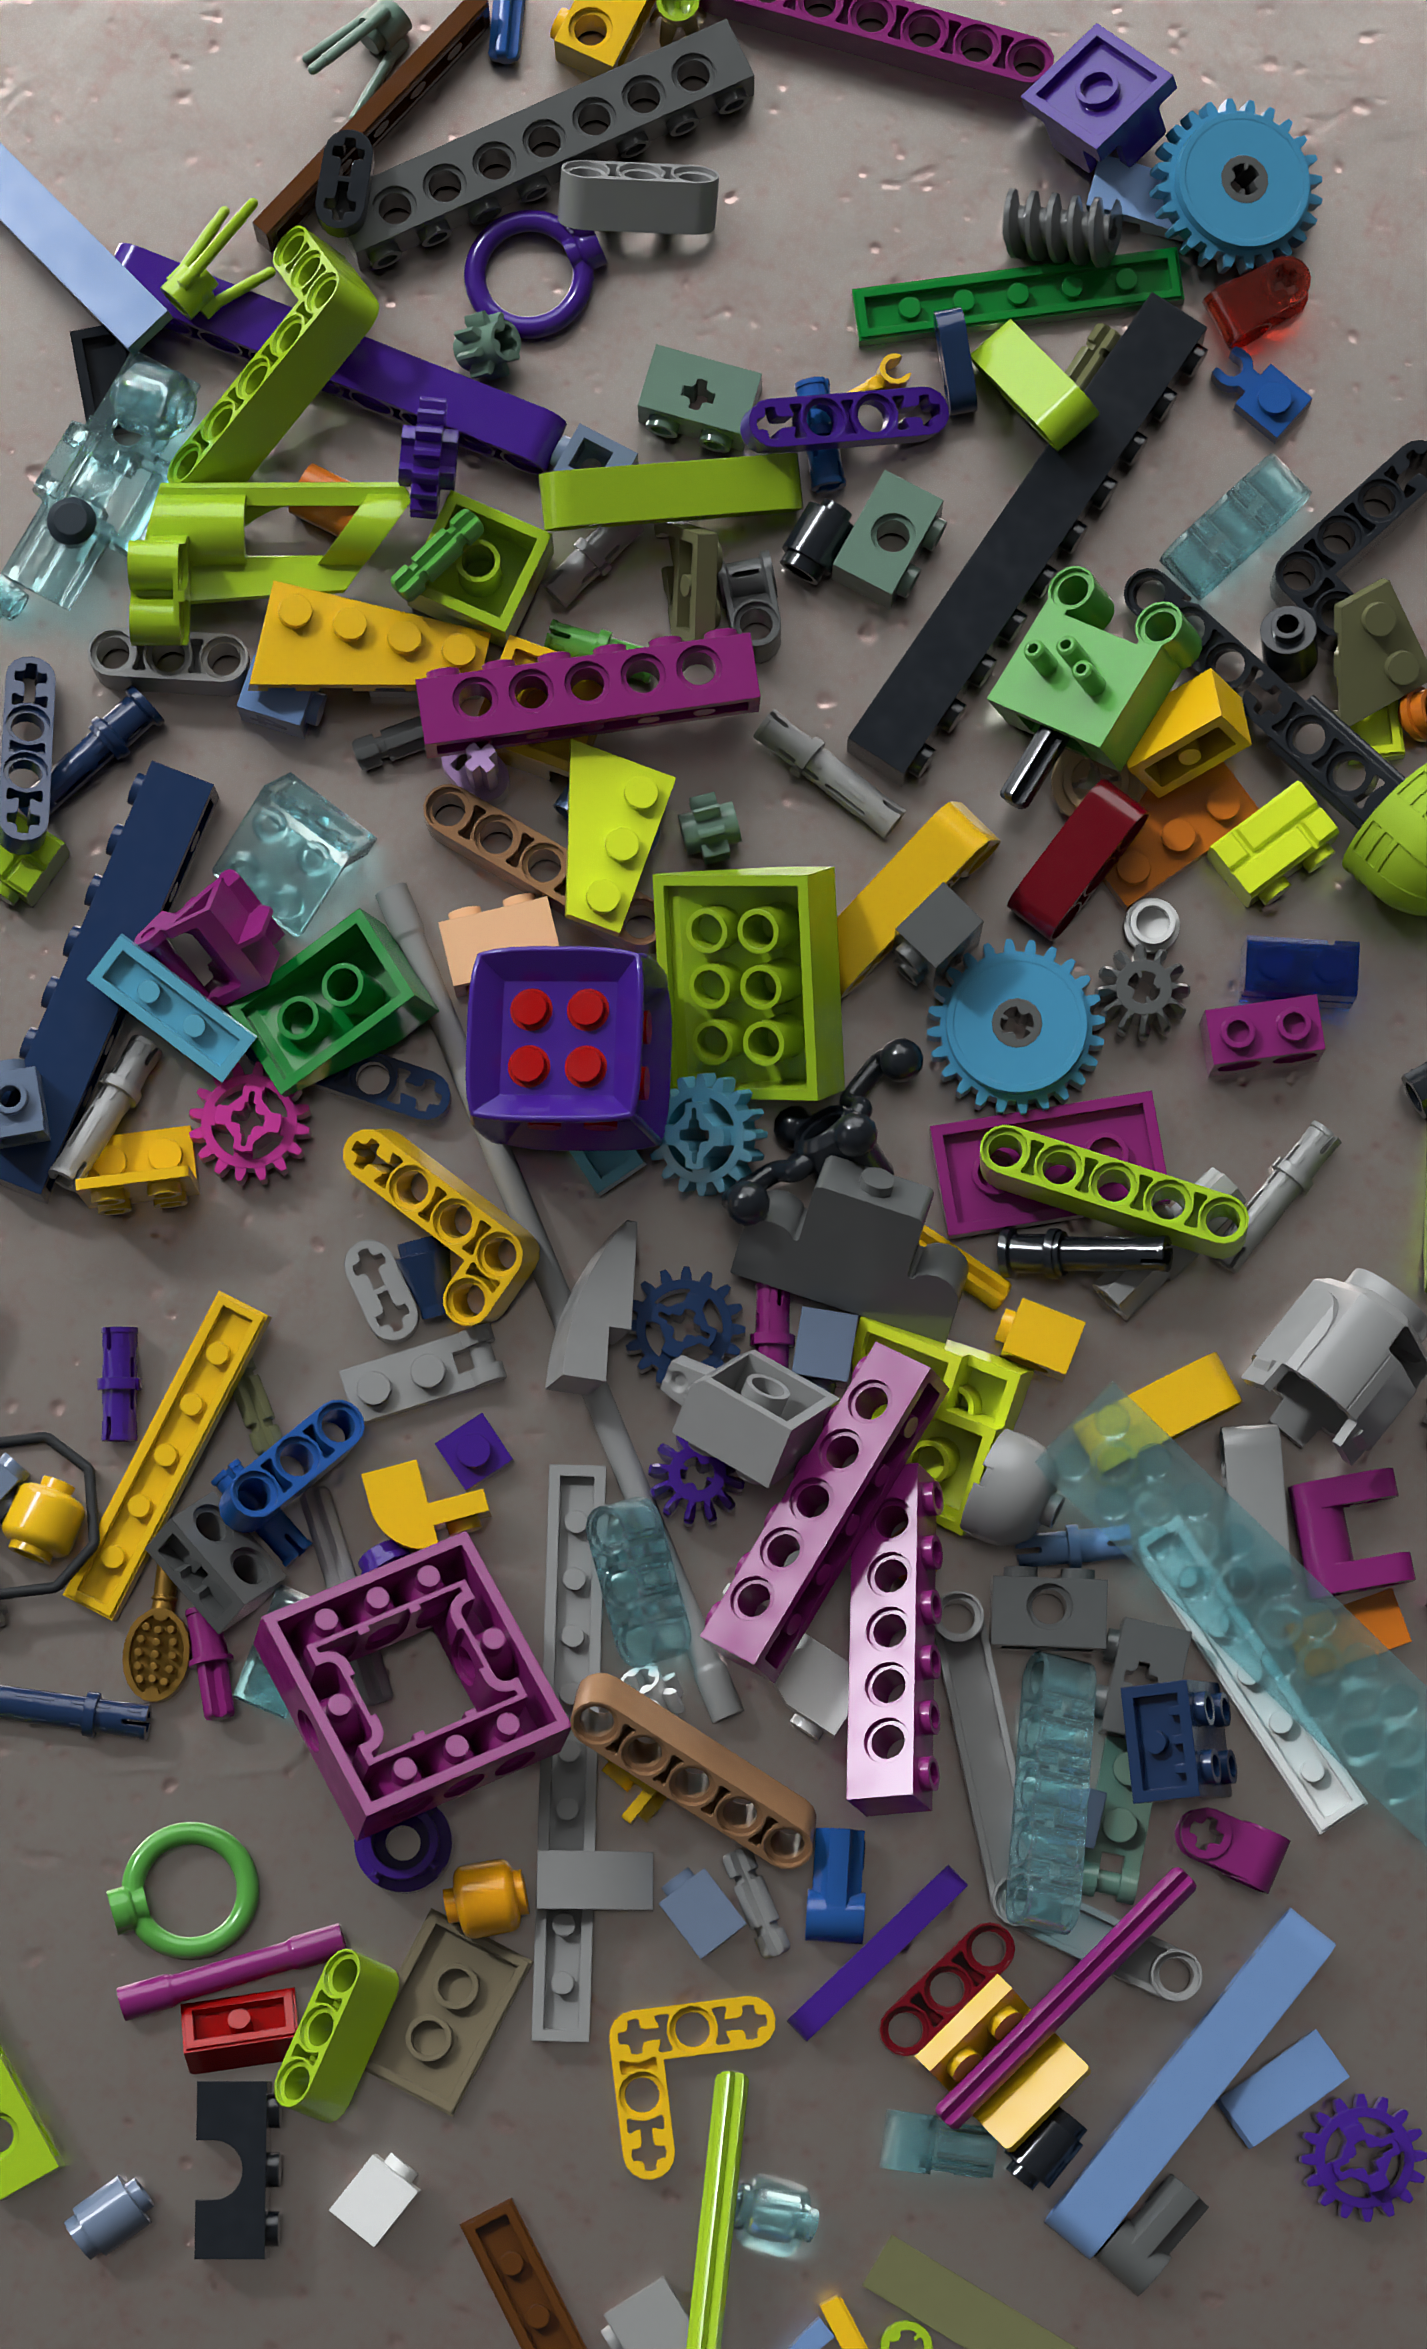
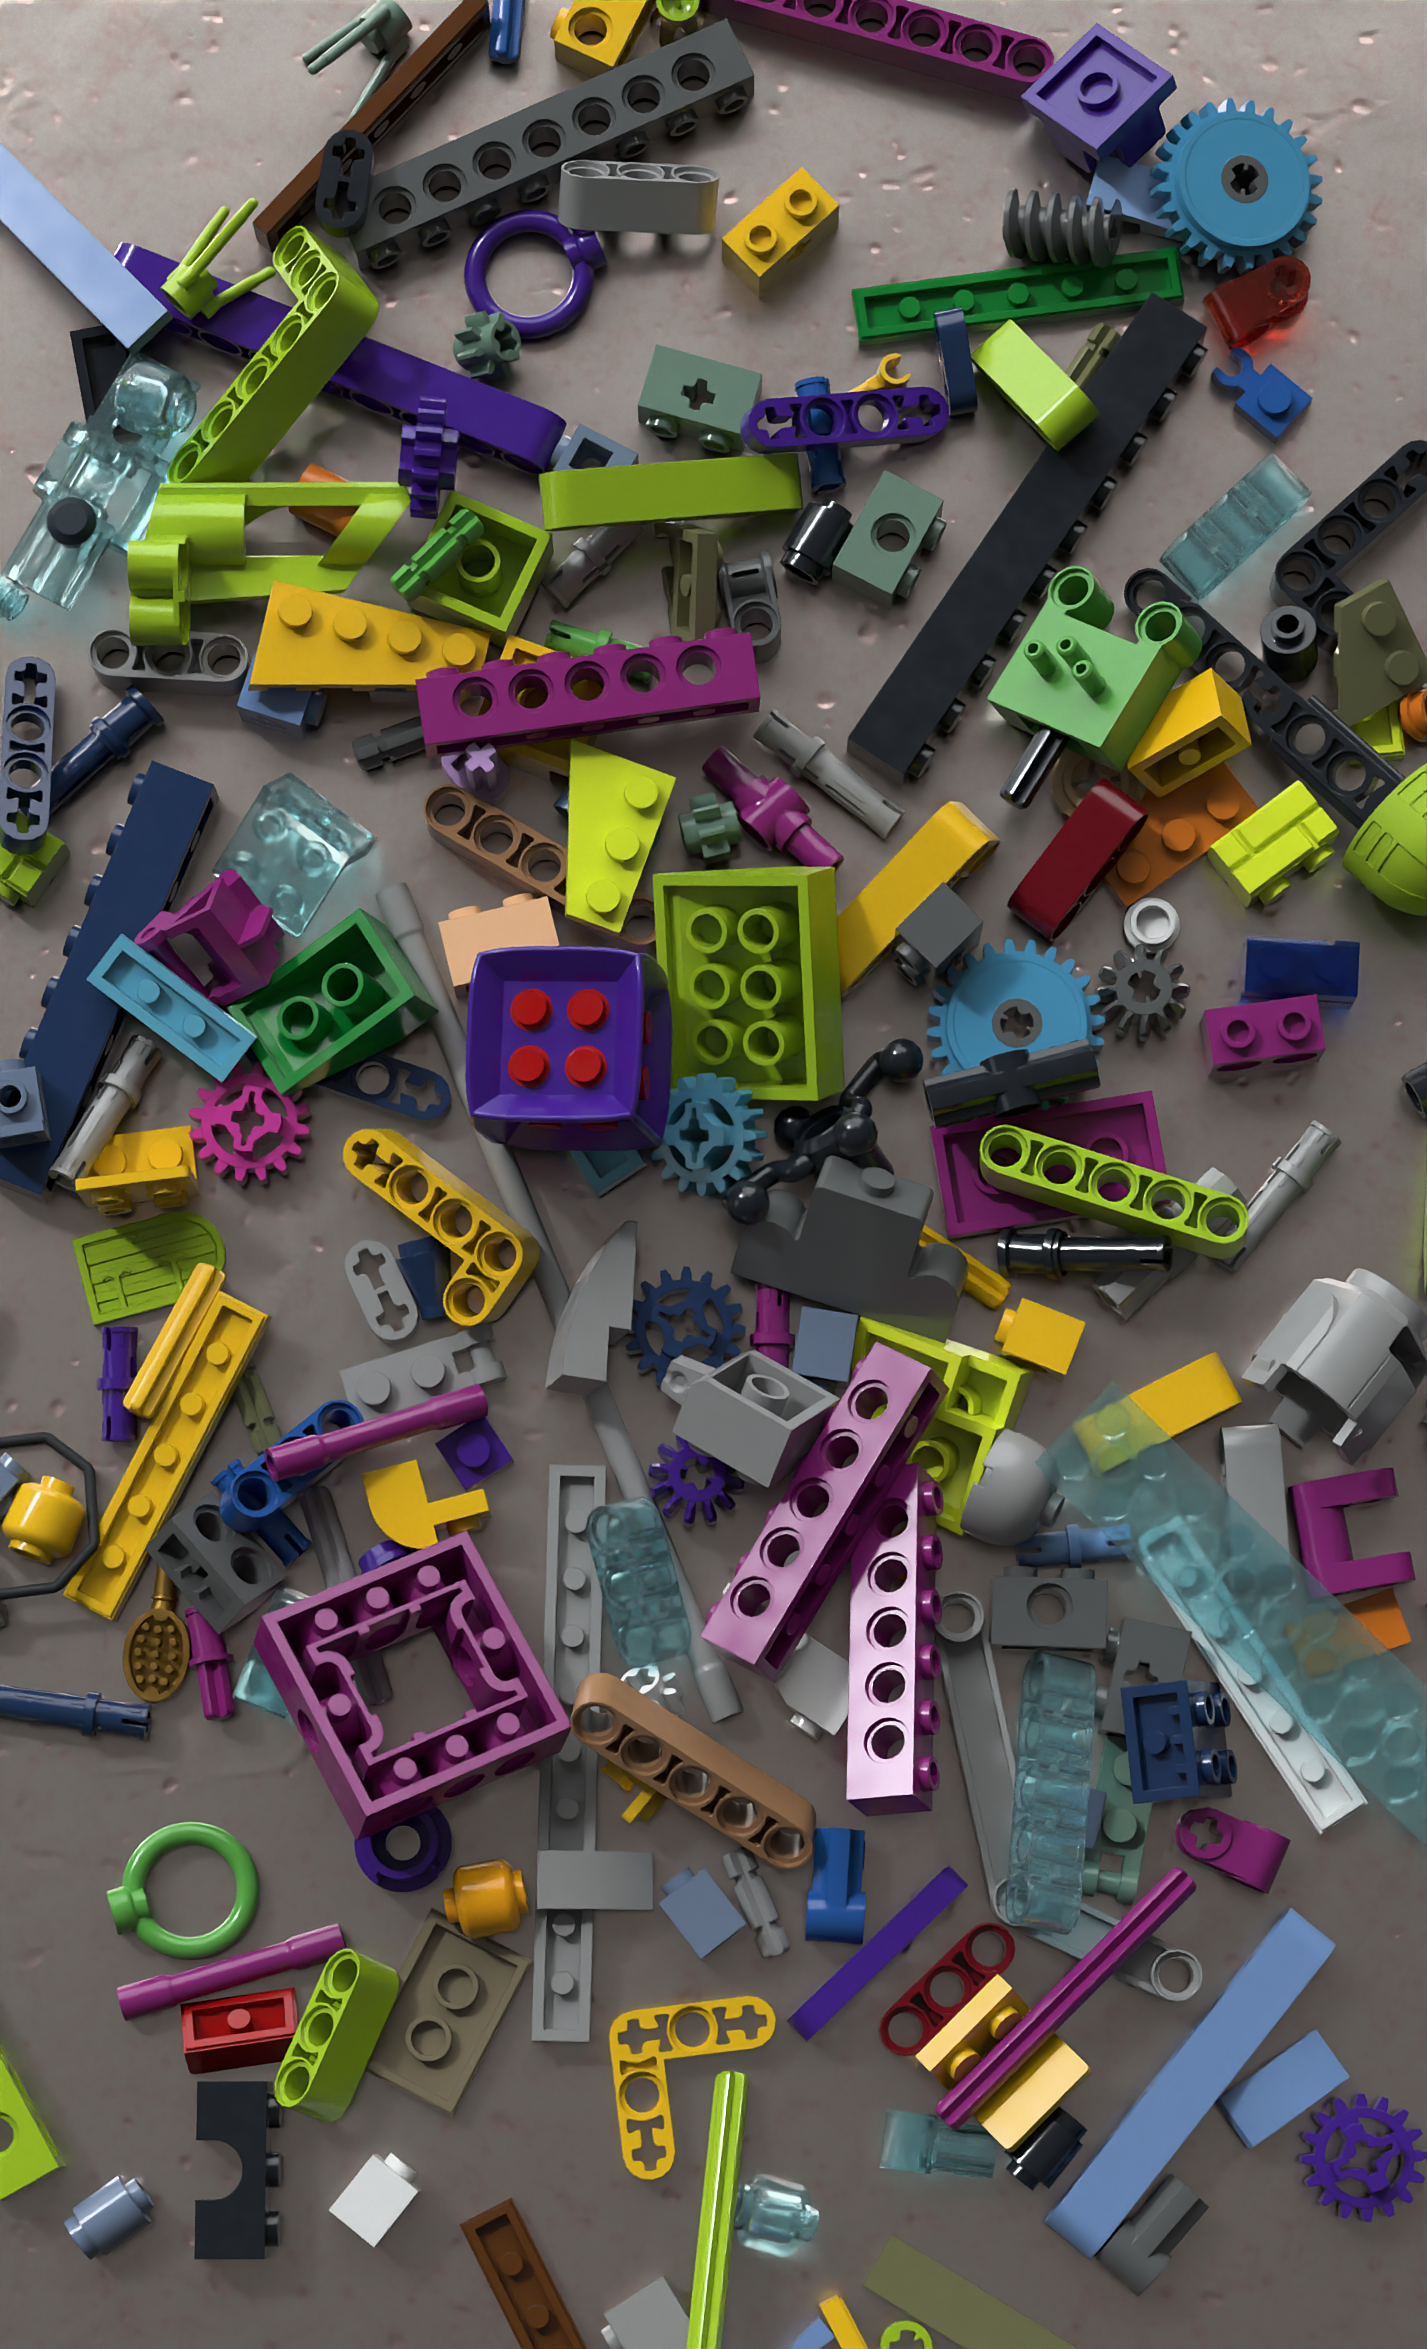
(144, 1263): none -> lime window
(174, 1341): none -> yellow axle
(318, 1450): none -> magenta piece
(771, 811): none -> magenta pin
(780, 232): none -> yellow brick
(1011, 1083): none -> black piece

